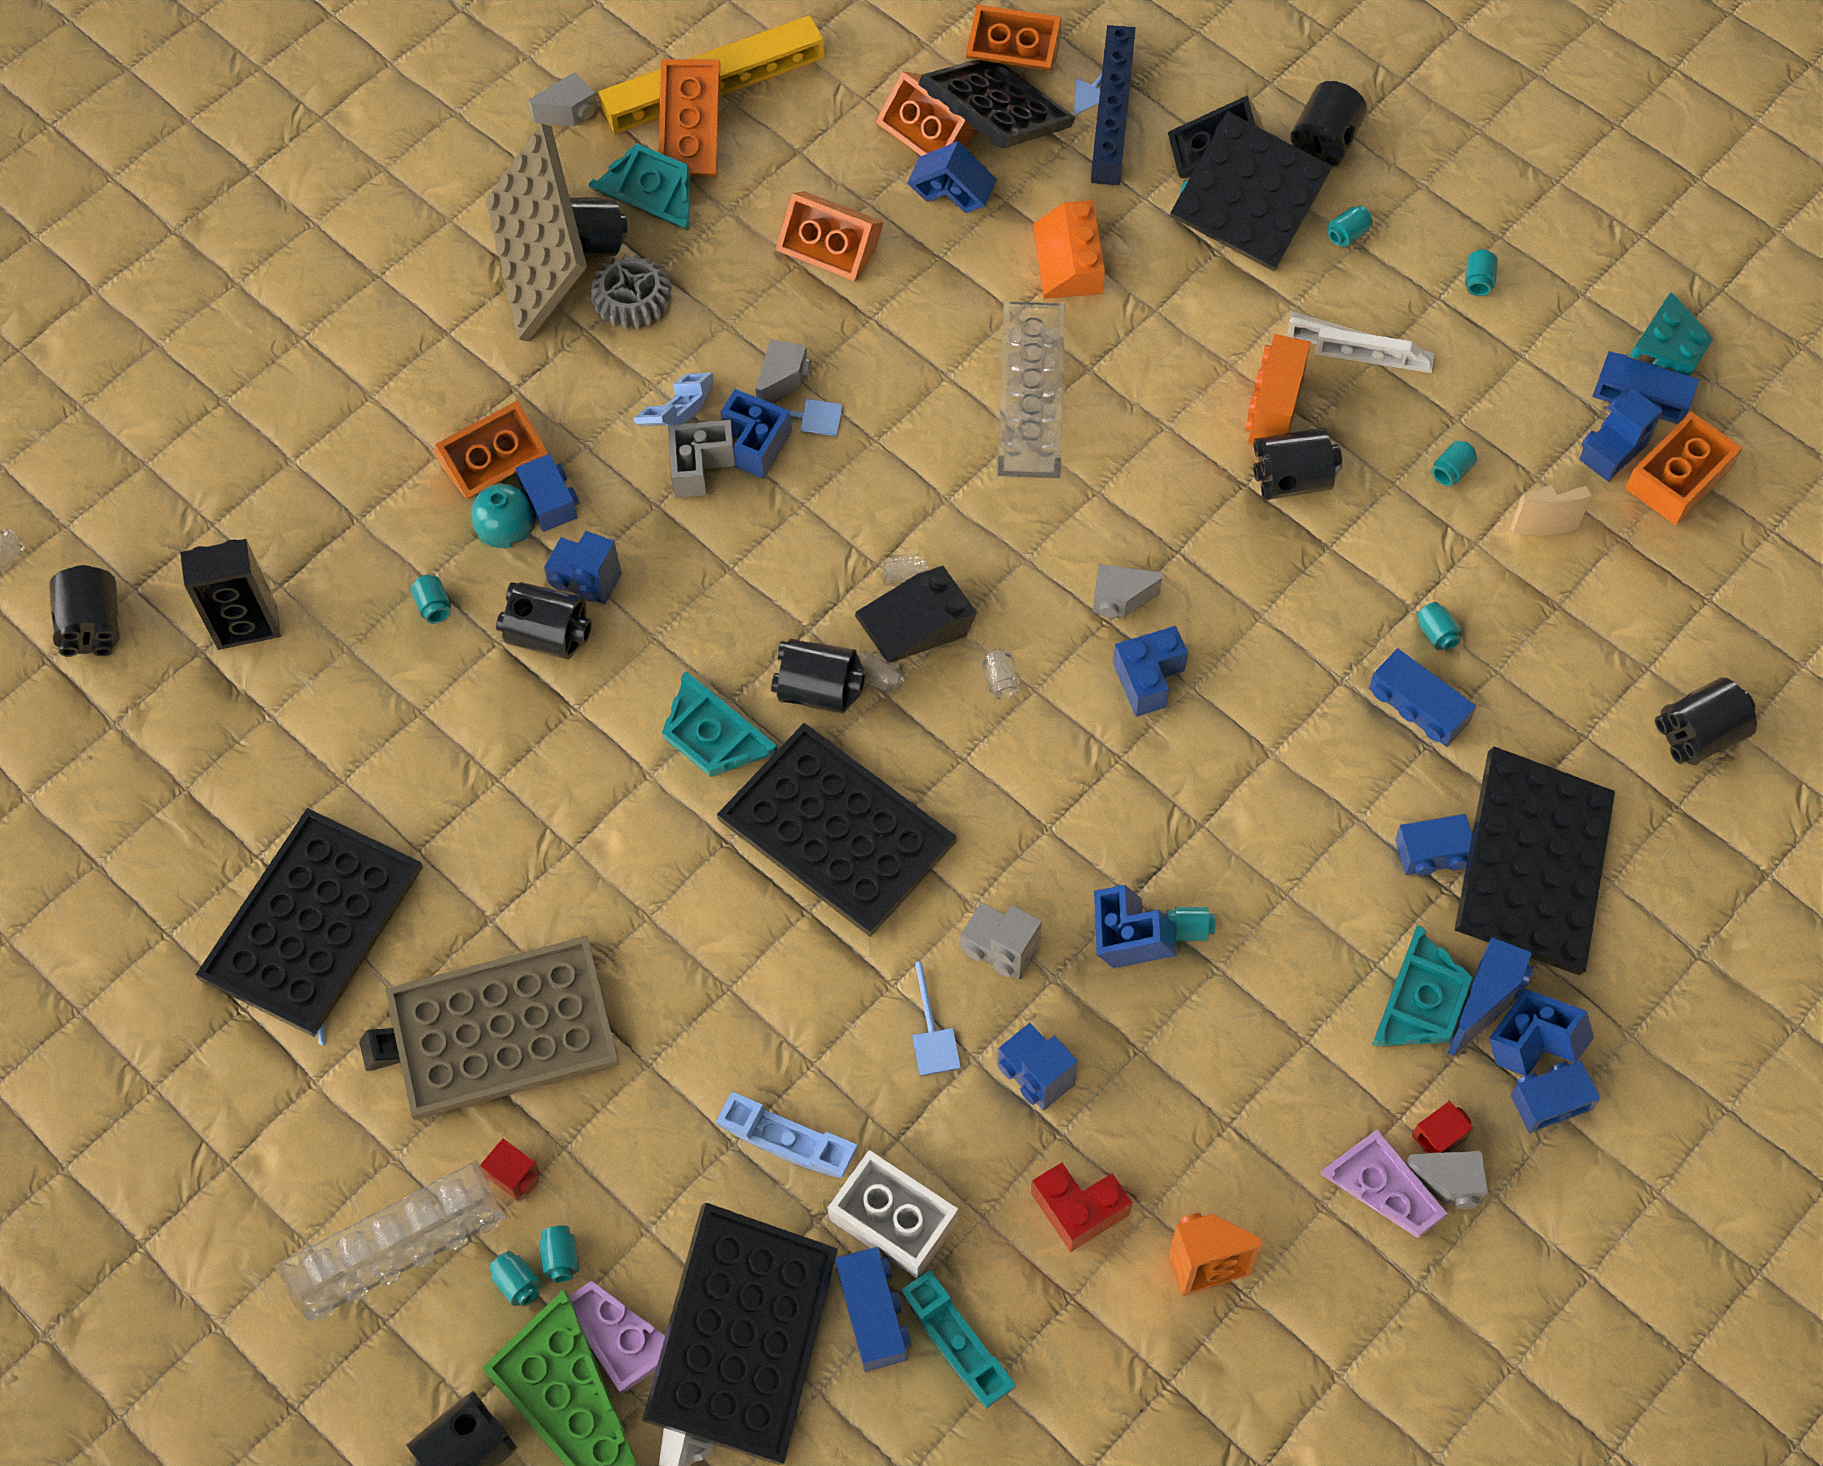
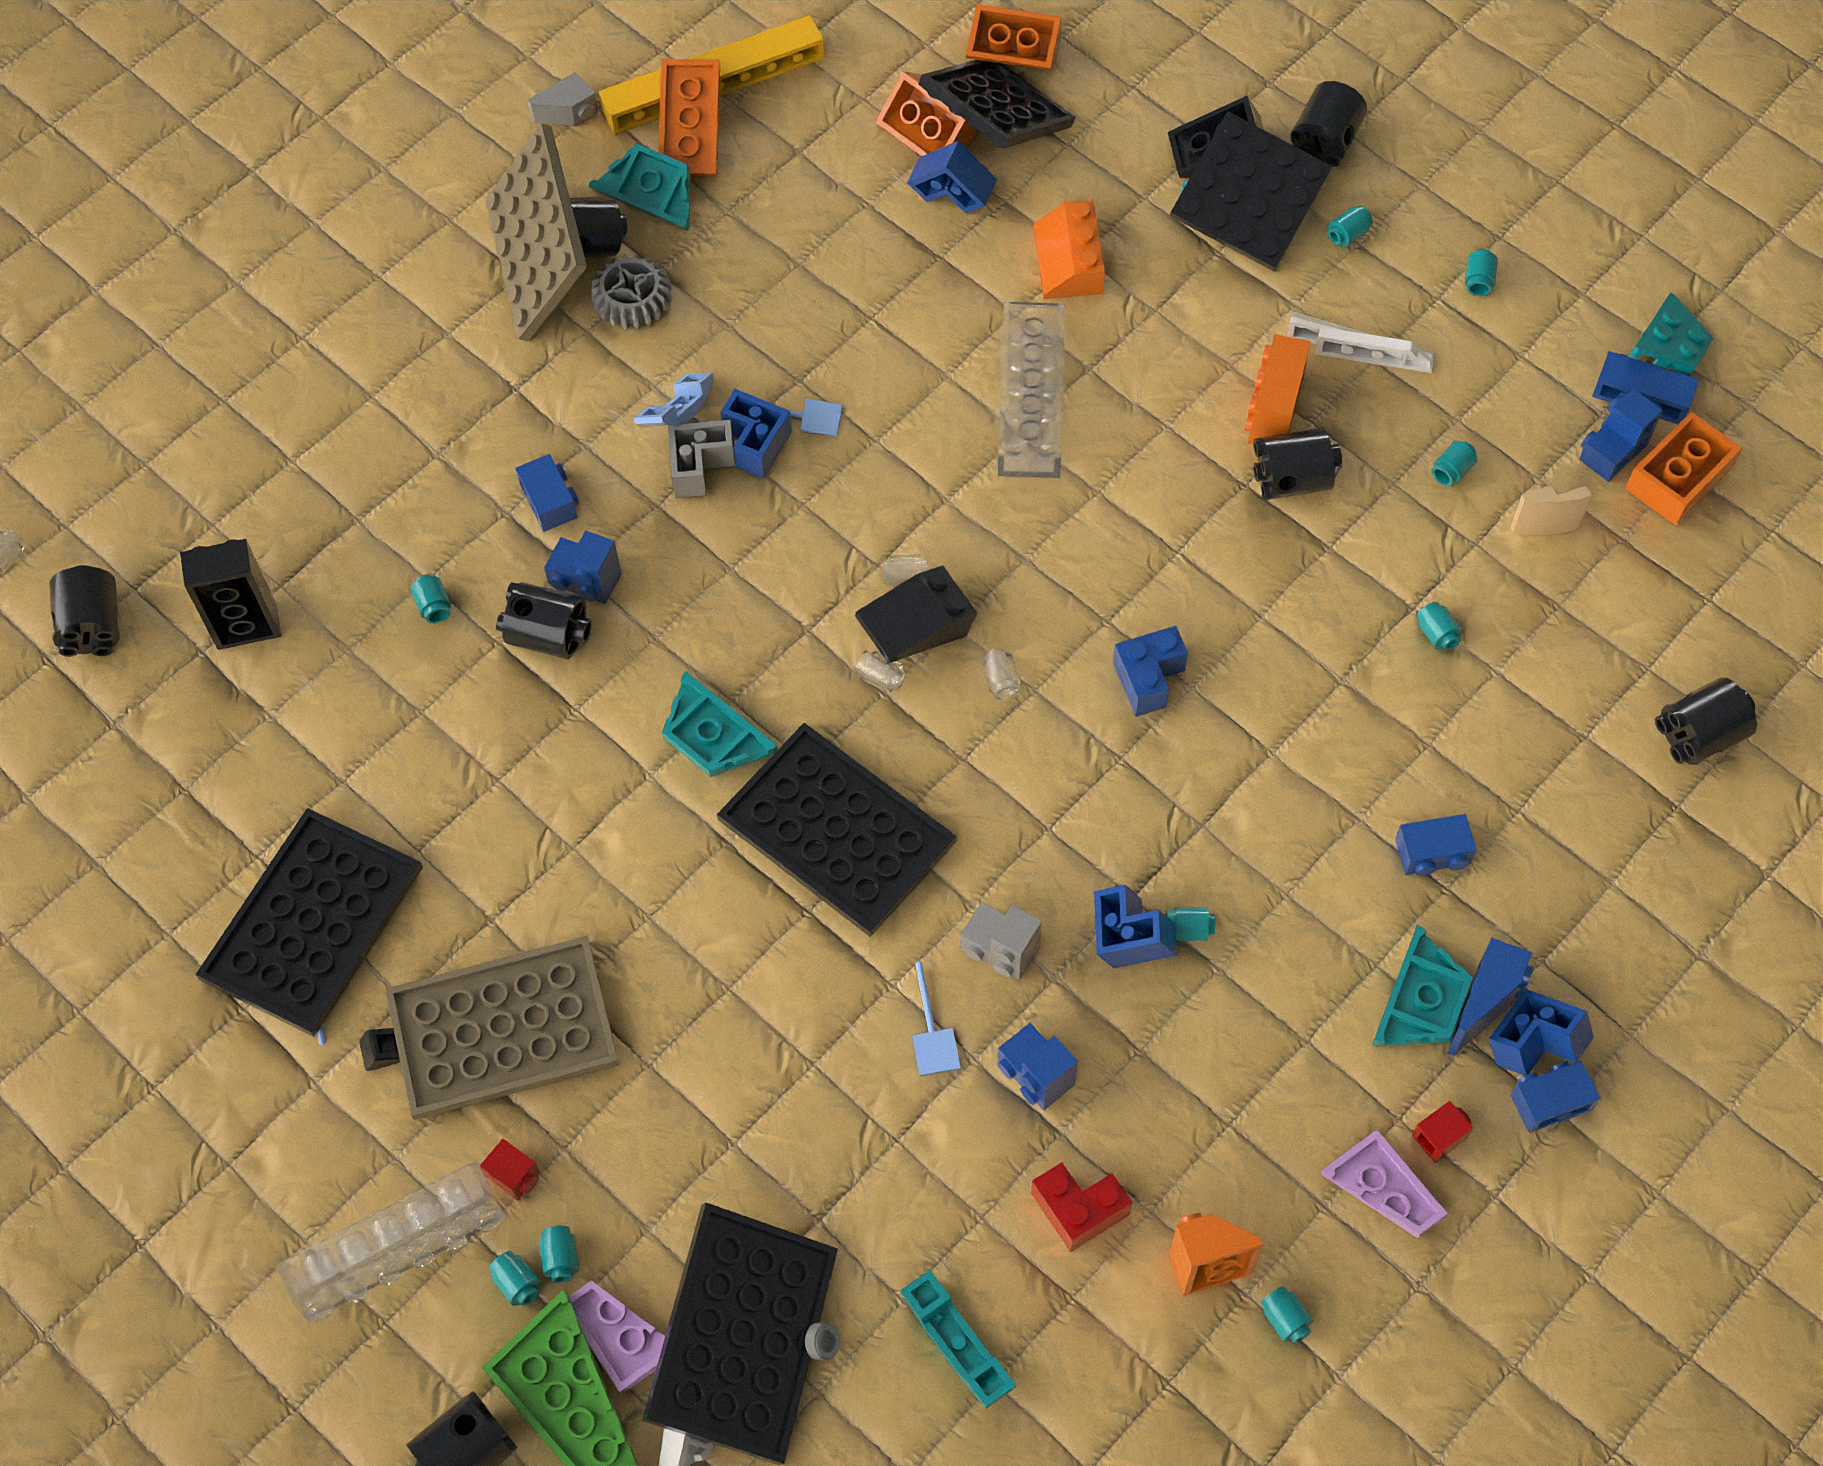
(489, 450): orange slope -> none
(502, 515): teal cylinder -> none
(782, 370): light grey slope -> none
(785, 1138): light blue slope -> none
(818, 675): black cylinder -> none
(822, 1341): none -> light grey tile
(828, 235): orange slope -> none
(873, 1308): blue brick -> none
(893, 1214): white brick -> none
(1086, 94): light blue piece -> none
(1113, 105): dark blue brick -> none
(1124, 590): light grey slope -> none
(1287, 1315): none -> teal brick
(1421, 697): blue brick -> none
(1452, 1176): light grey slope -> none
(1535, 860): black plate -> none

